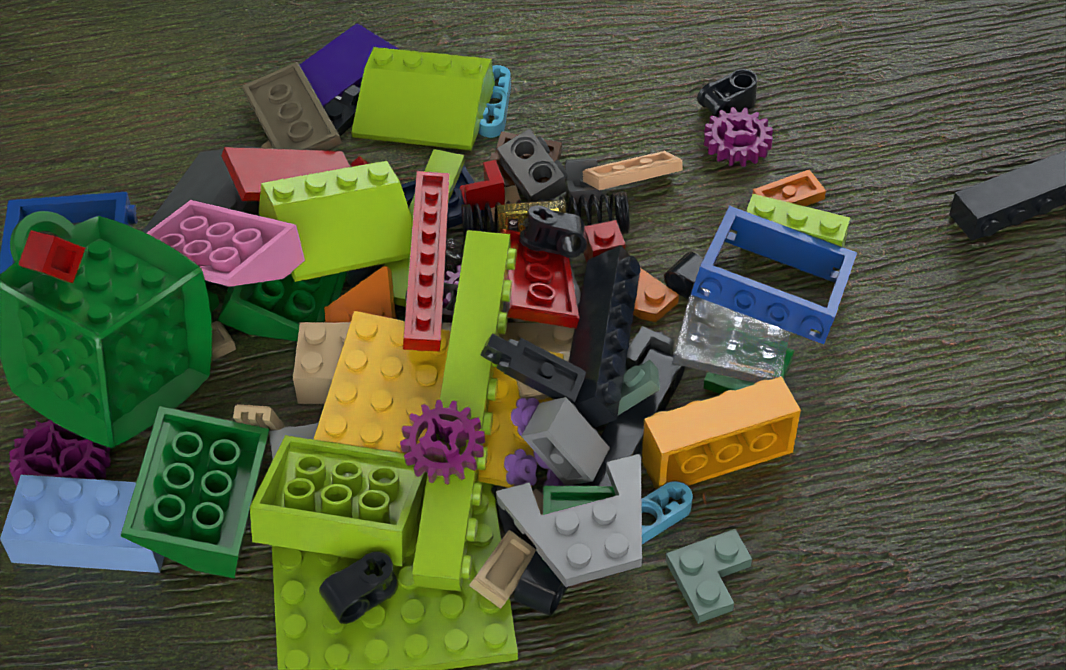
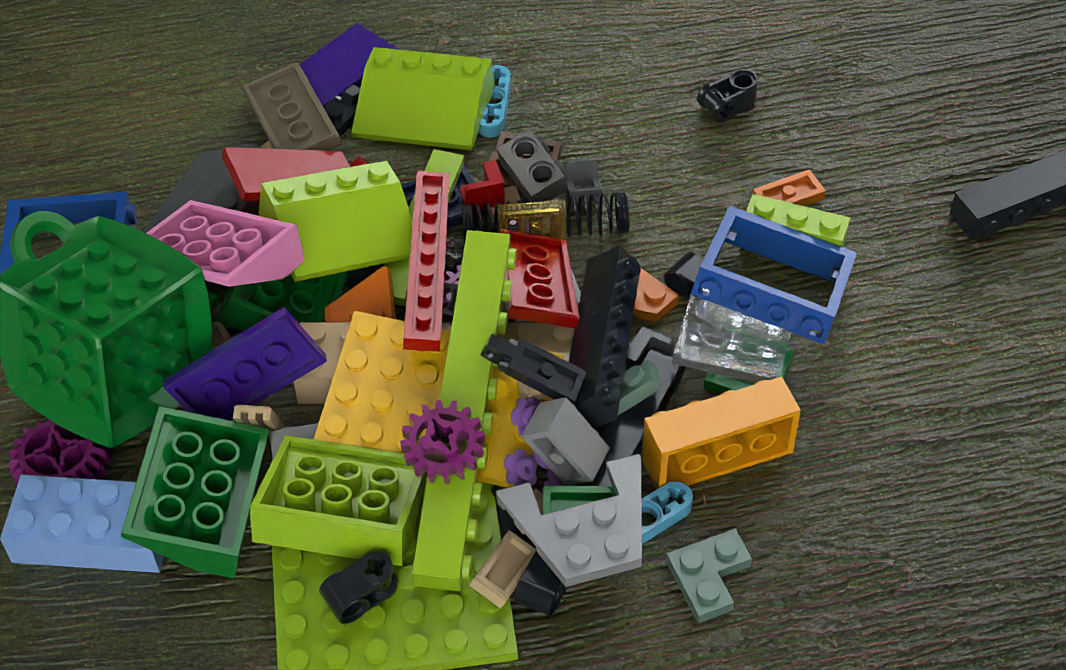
(51, 256): red panel -> none
(246, 367): none -> dark purple tile
(552, 231): black piece -> none
(602, 238): brick -> none
(632, 170): light nougat tile -> none
(741, 136): magenta gear -> none

